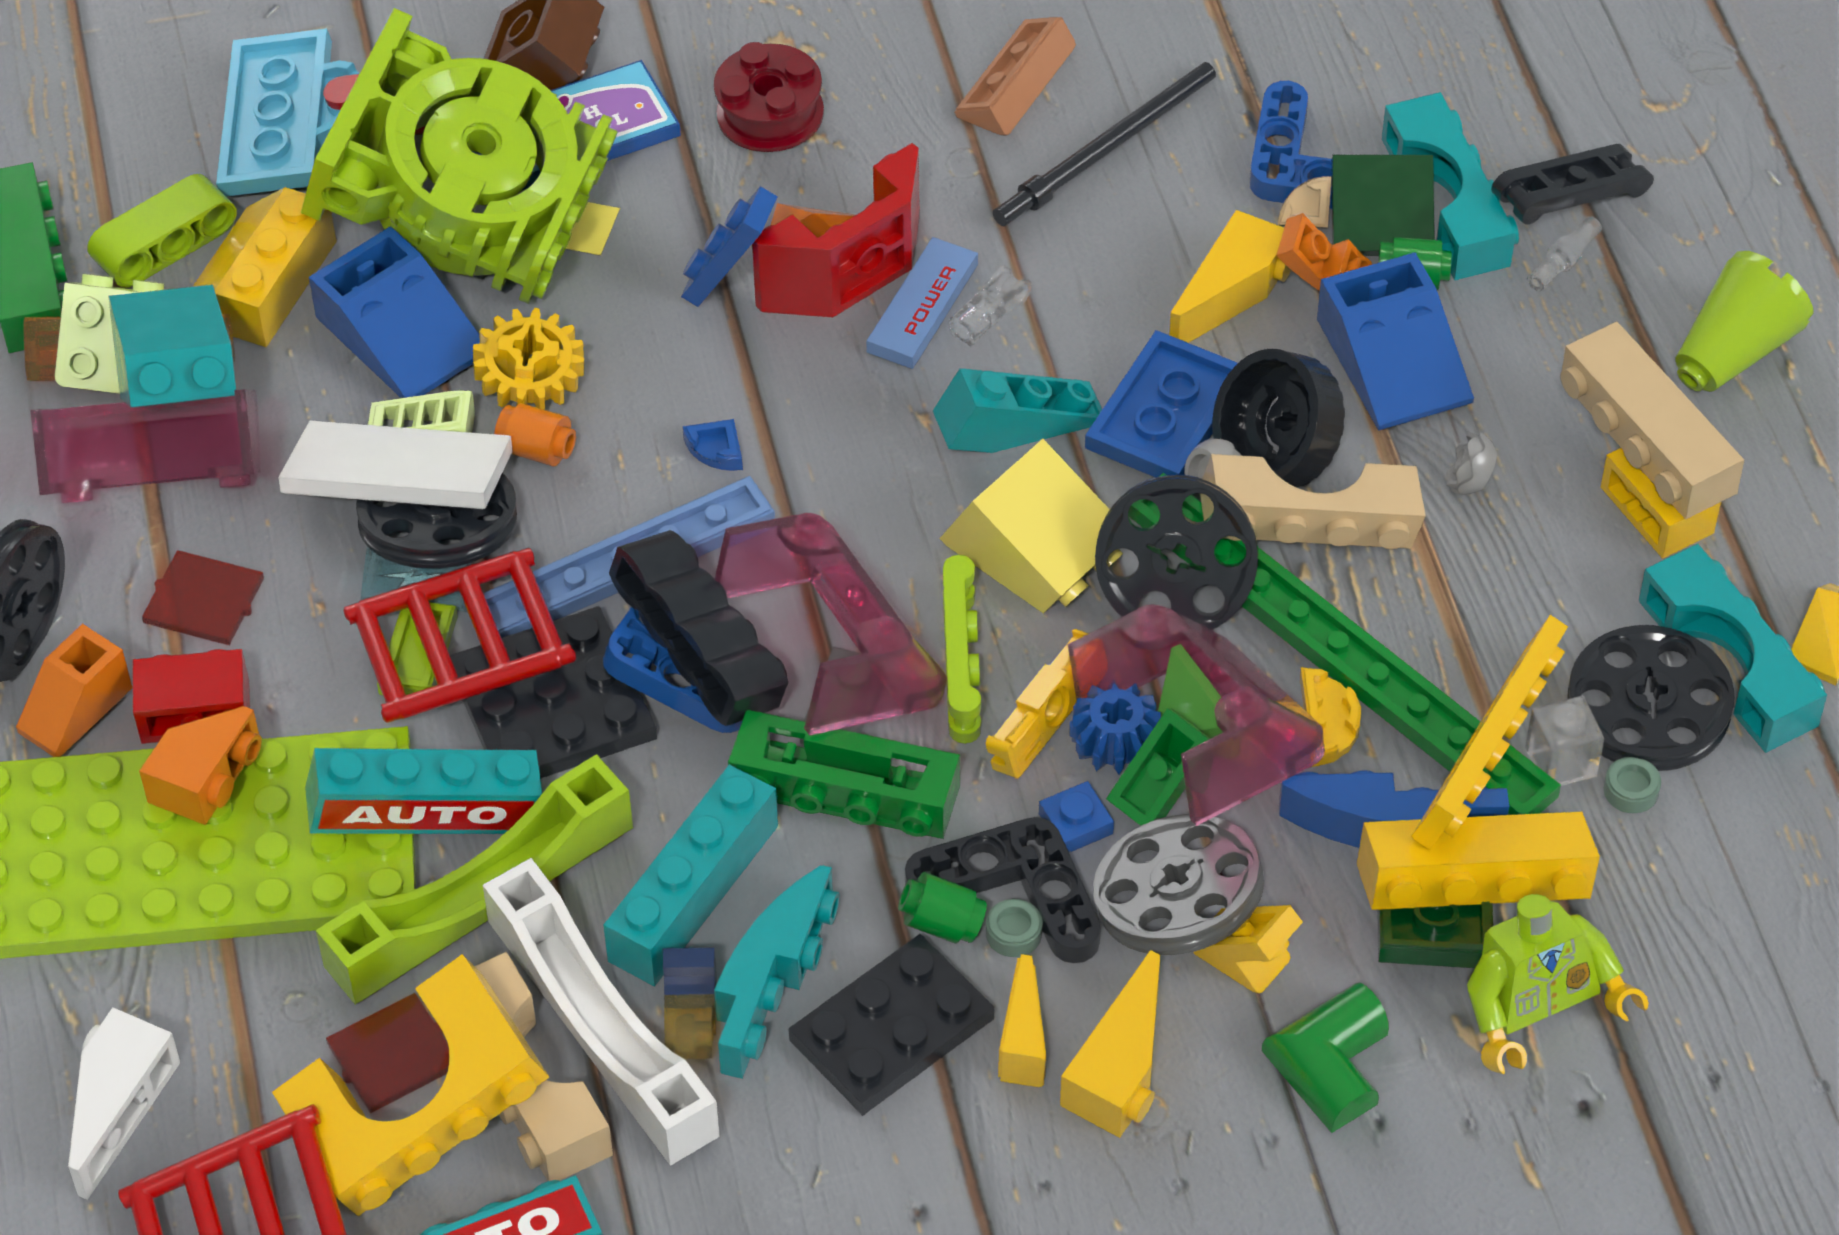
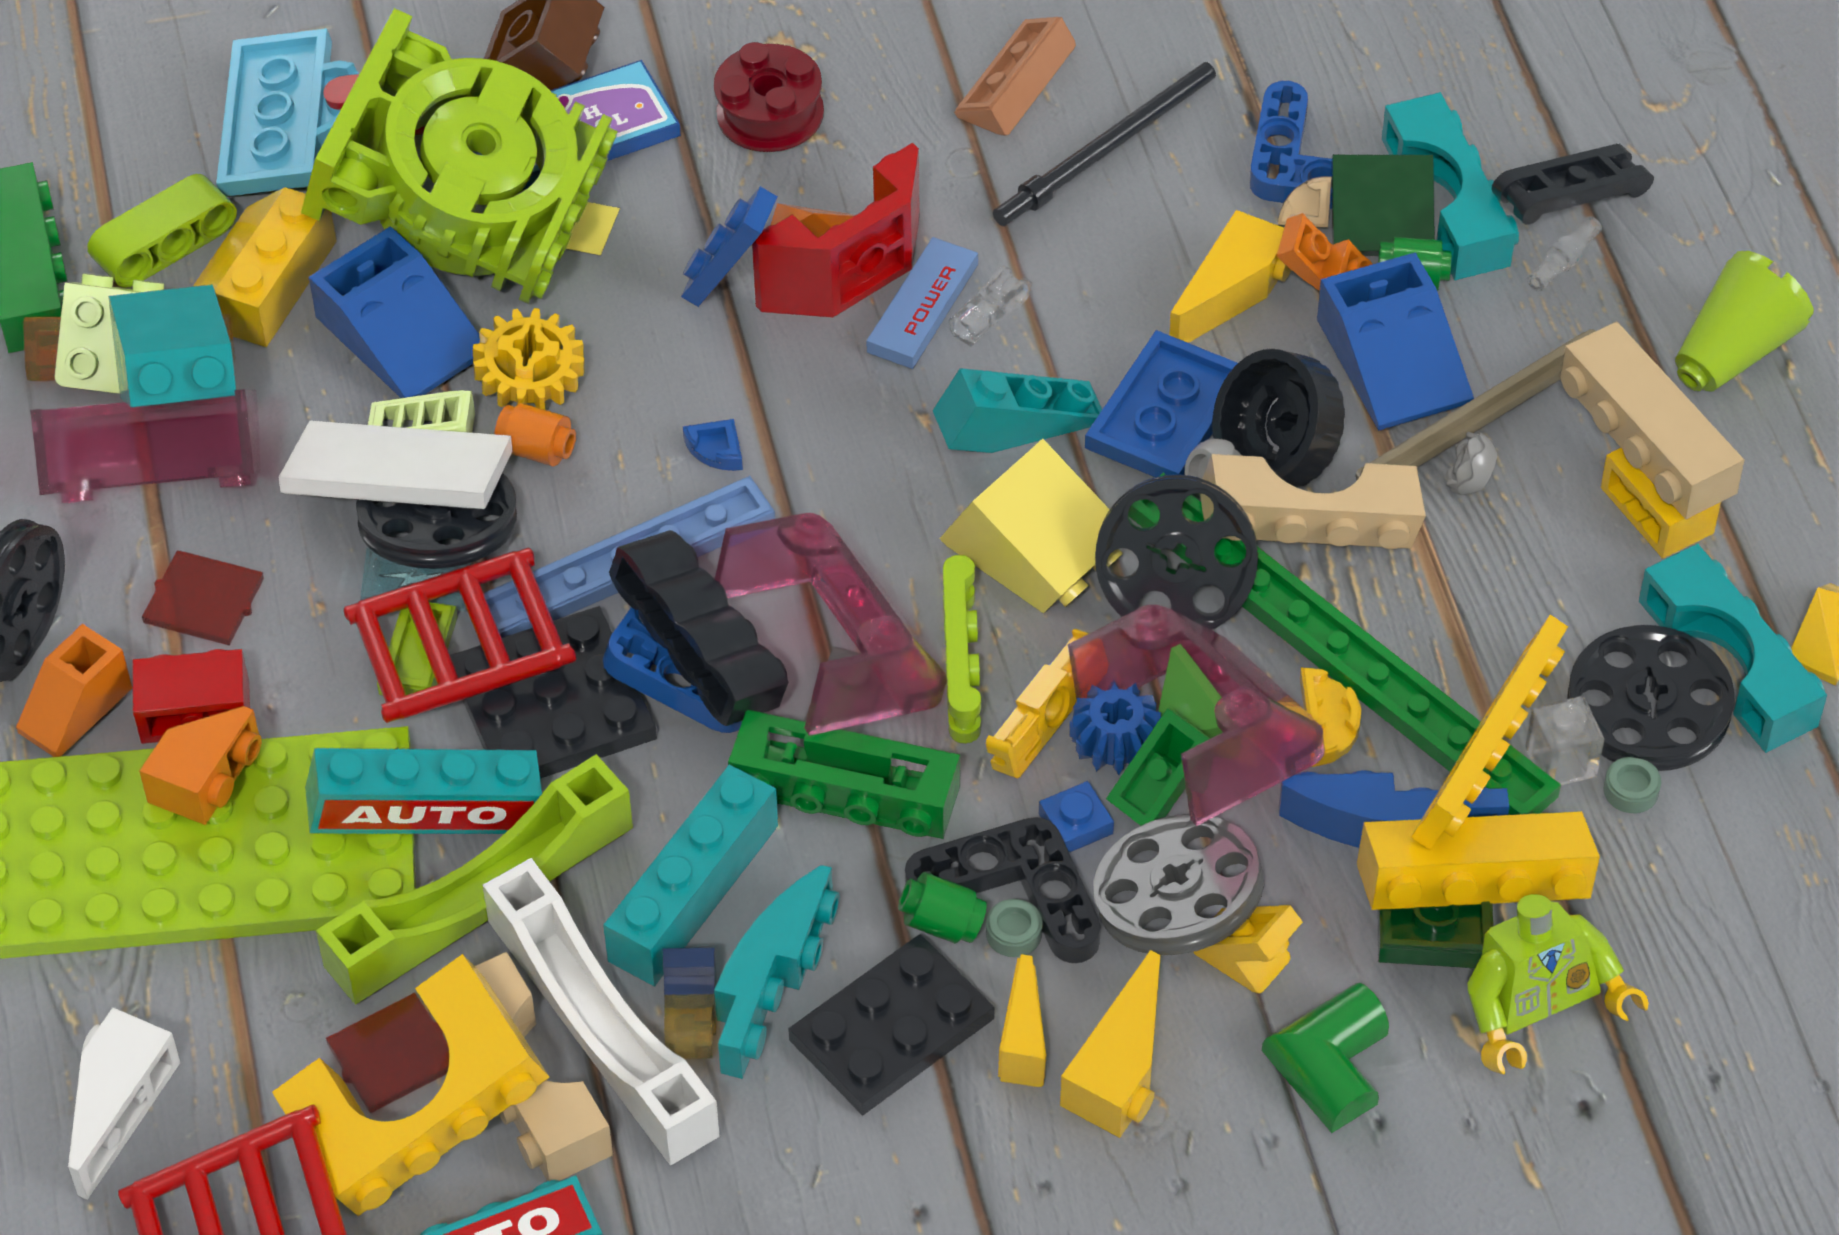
(1478, 411): none -> dark tan axle

